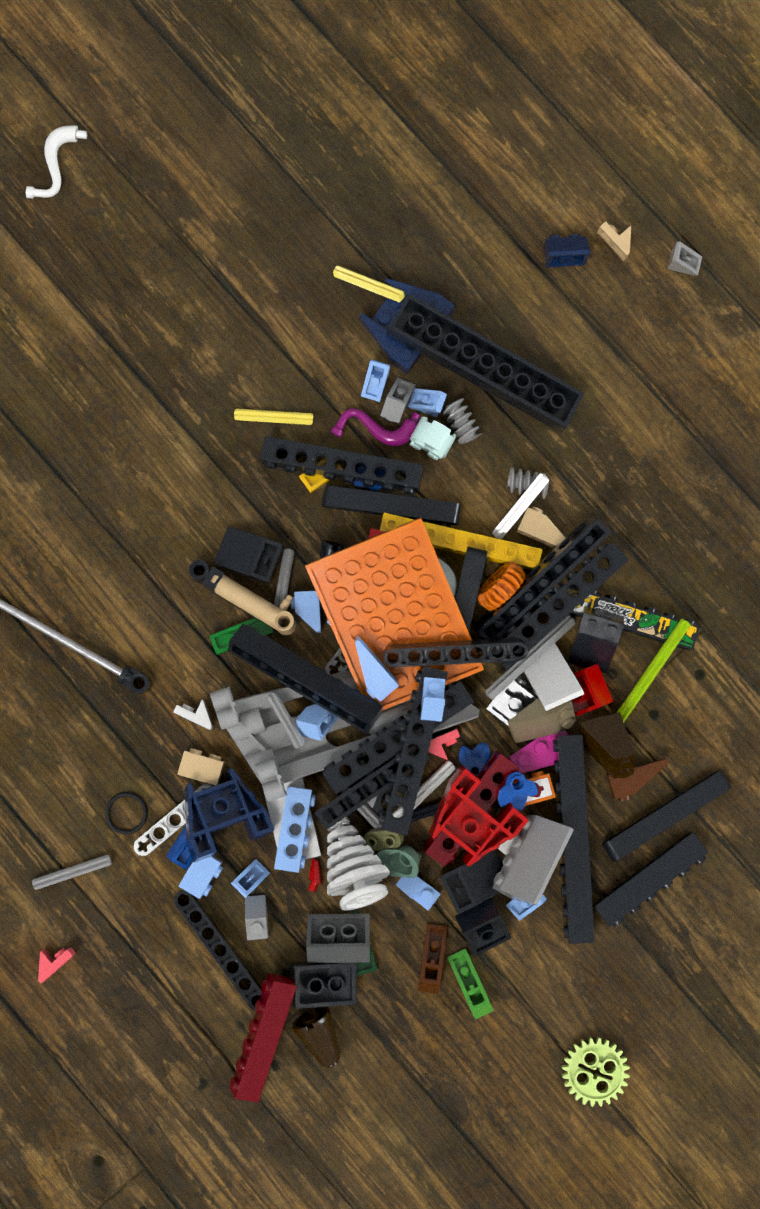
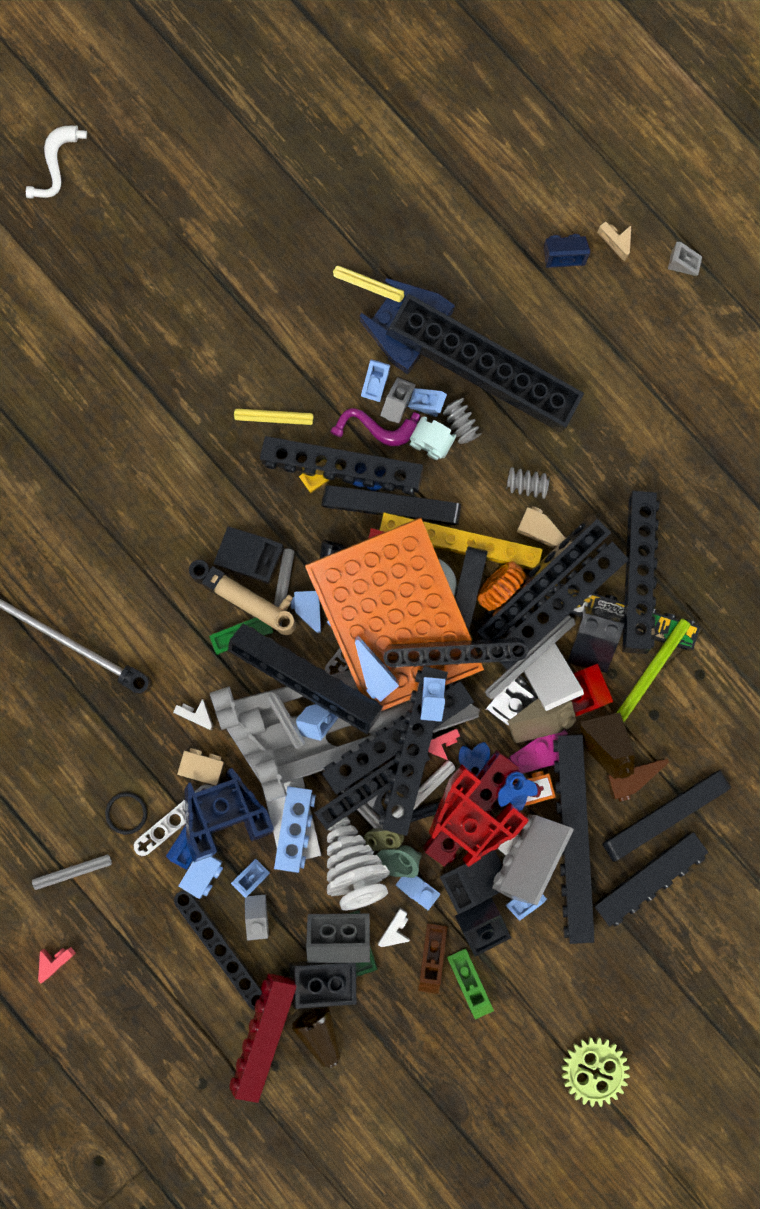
(315, 875): red bar -> none
(391, 935): none -> white slope
(520, 506): white axle -> none
(632, 641): none -> black brick

